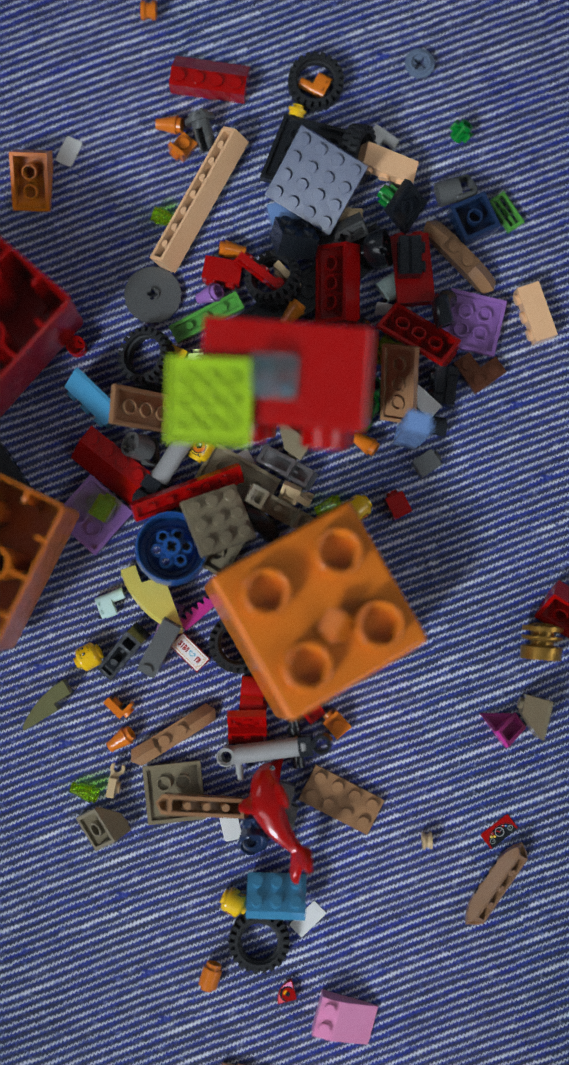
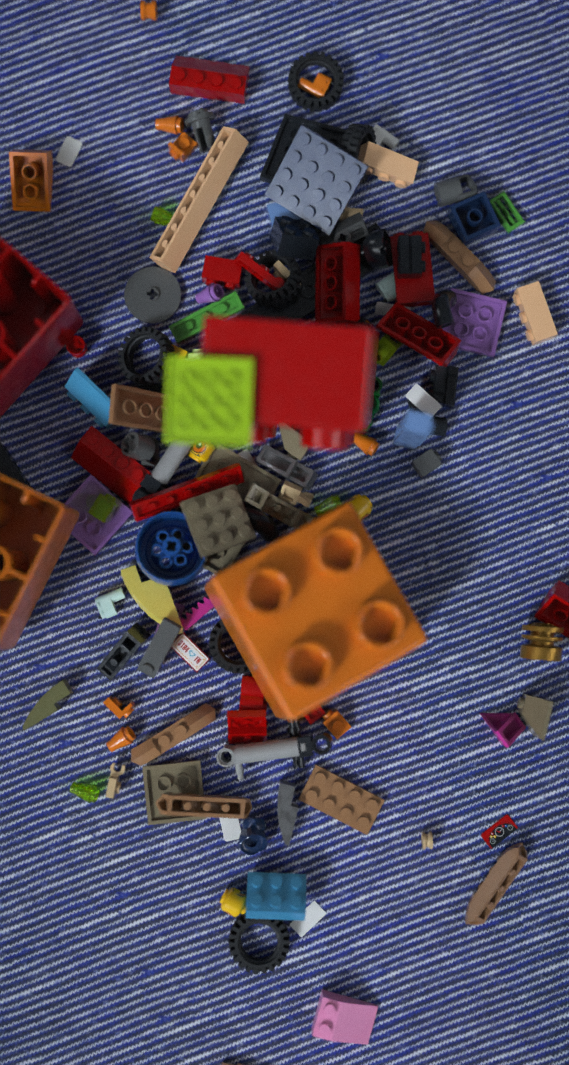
(88, 656): yellow head -> none
(103, 826): dark tan slope -> none
(210, 976): orange brick -> none
(229, 249): orange cone -> none
(268, 806): red animal -> none
(274, 376): clear light blue slope -> none
(286, 992): red tile -> none
(293, 311): orange cone -> none
(297, 110): yellow plate -> none
(336, 625): orange brick -> none
(386, 194): green gear -> none
(397, 504): red brick -> none
(398, 380): medium nougat plate -> none
(405, 206): black plate -> none
(416, 56): sand blue gear -> none
(461, 131): green gear -> none
(476, 376): copper plate -> none

